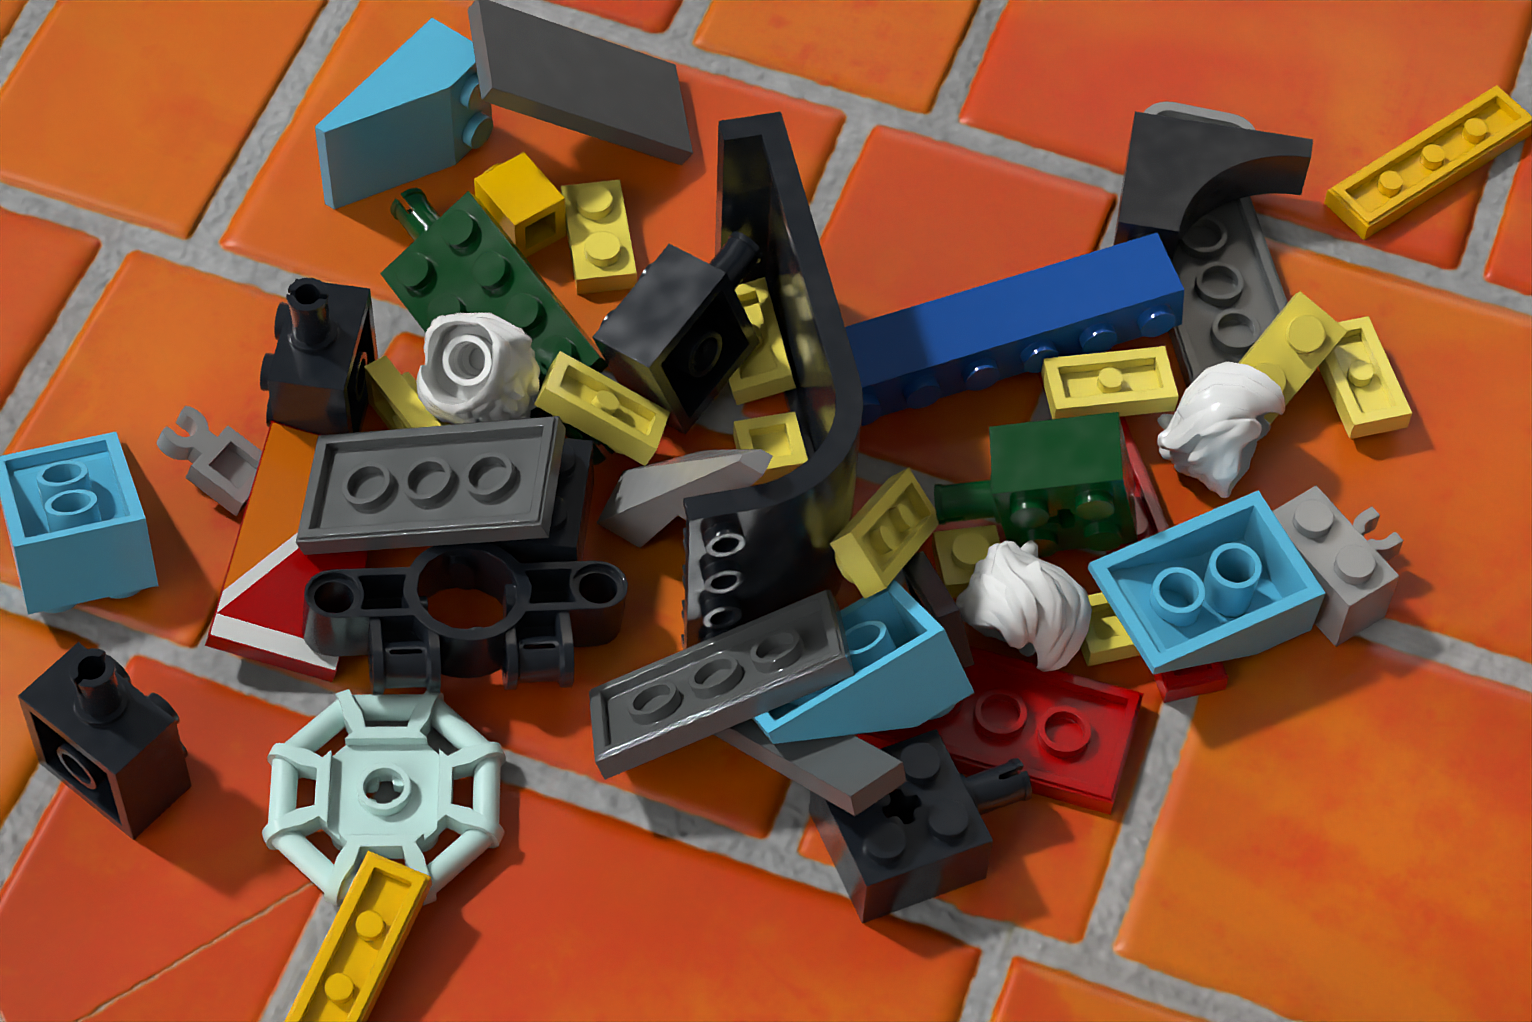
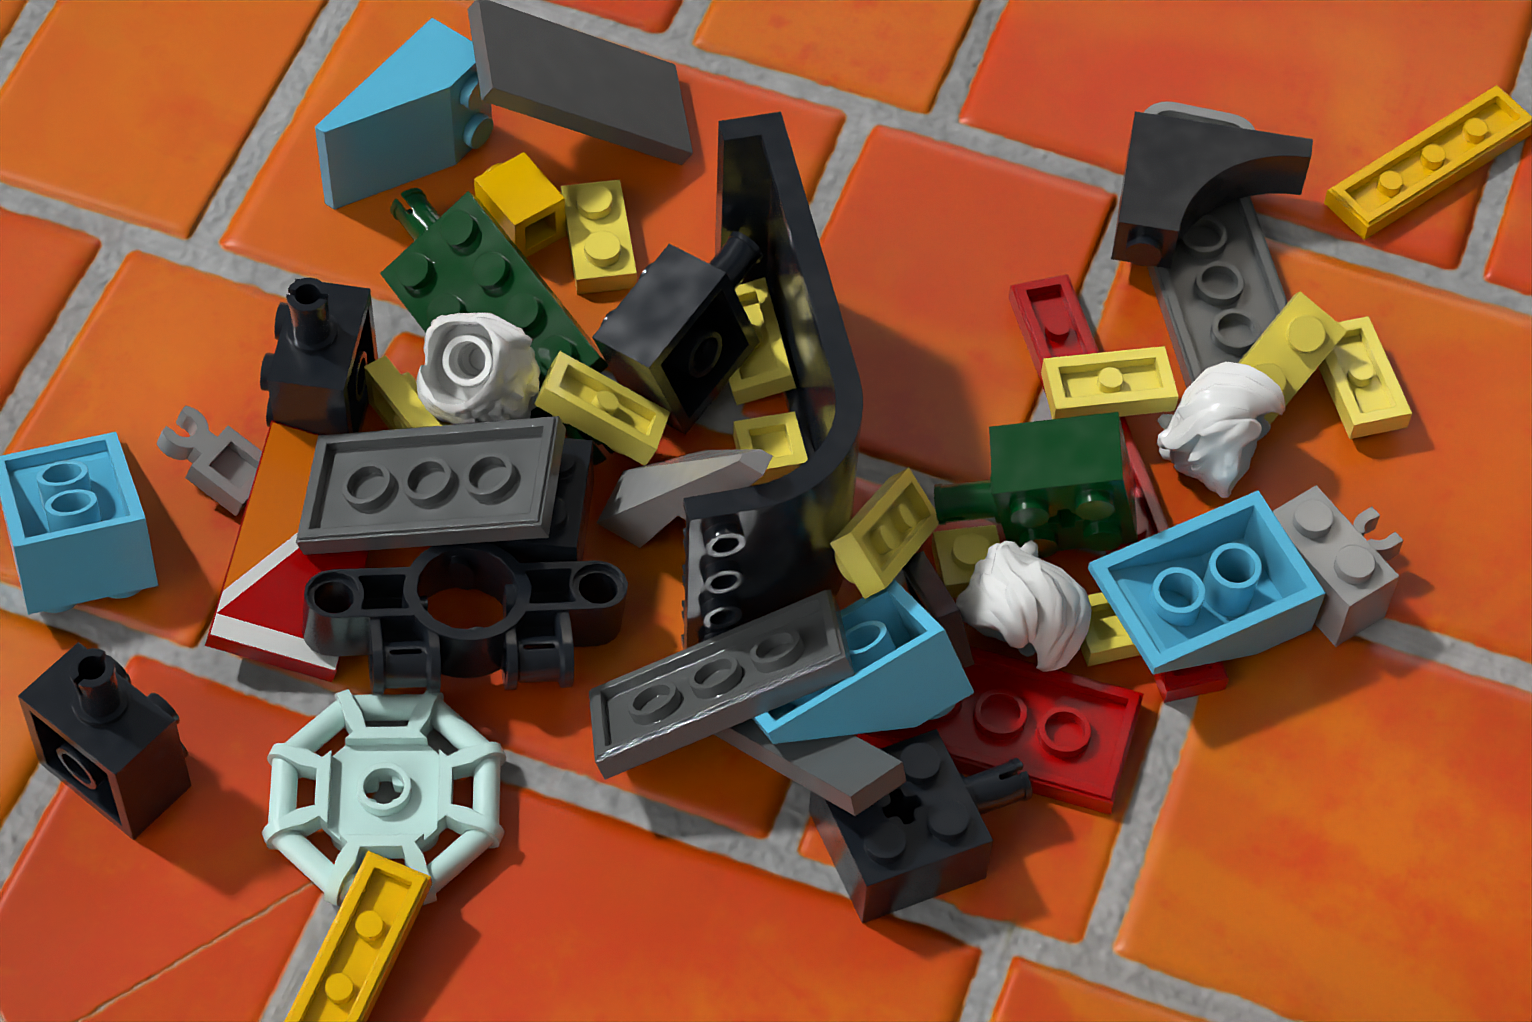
(1015, 324): blue brick -> none

